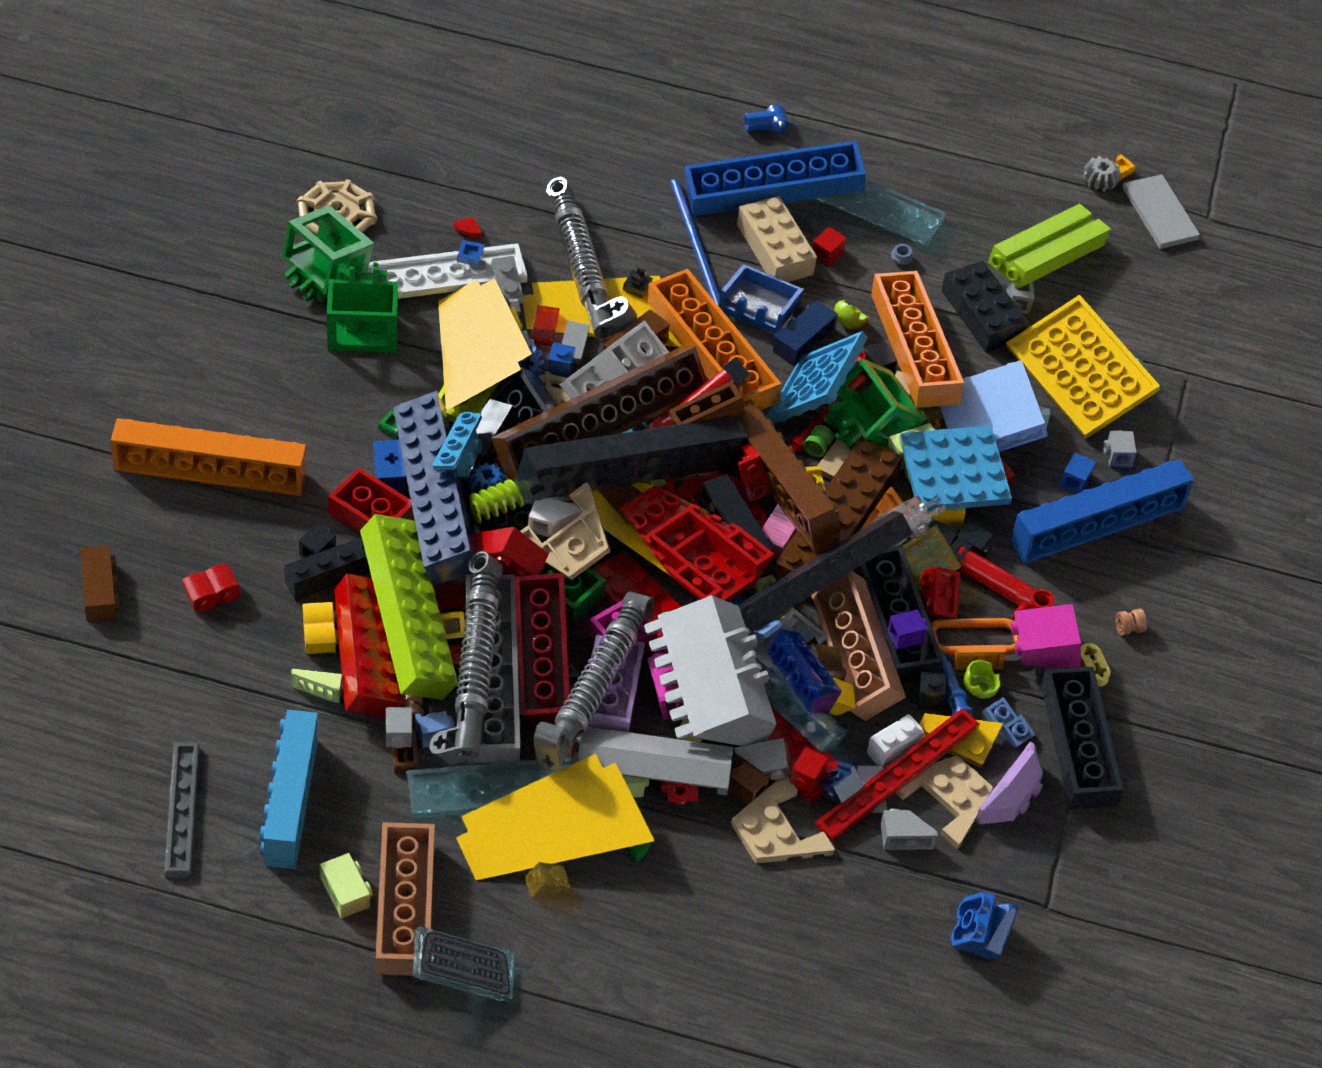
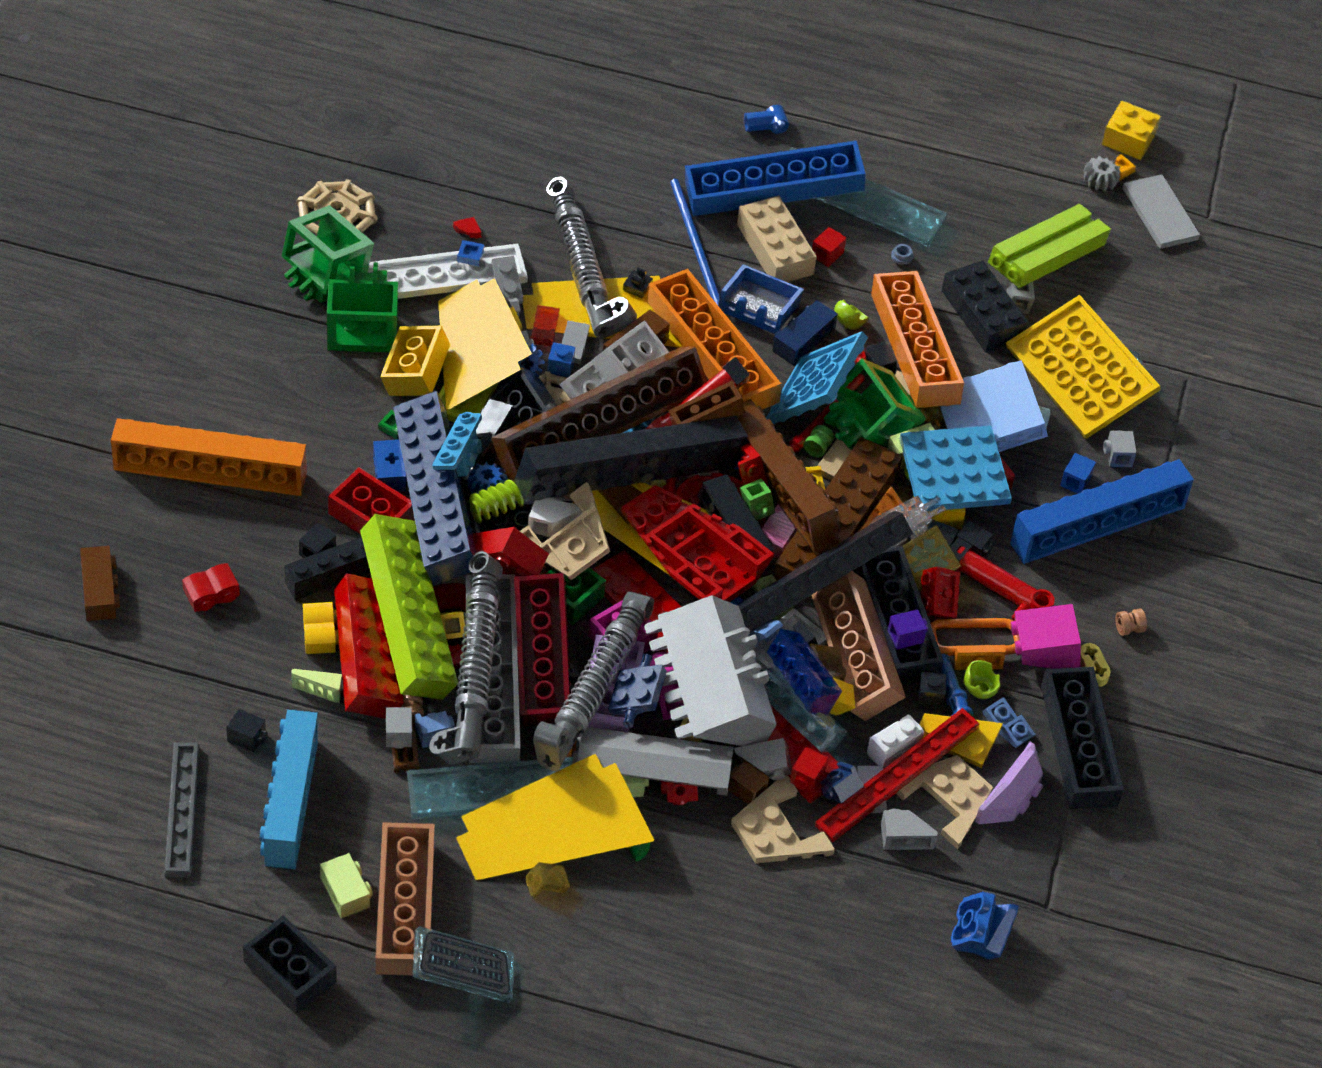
(246, 730): none -> black brick
(290, 964): none -> black brick
(415, 360): none -> yellow brick
(637, 690): none -> dark blue plate
(758, 498): none -> bright green brick
(1131, 130): none -> yellow brick

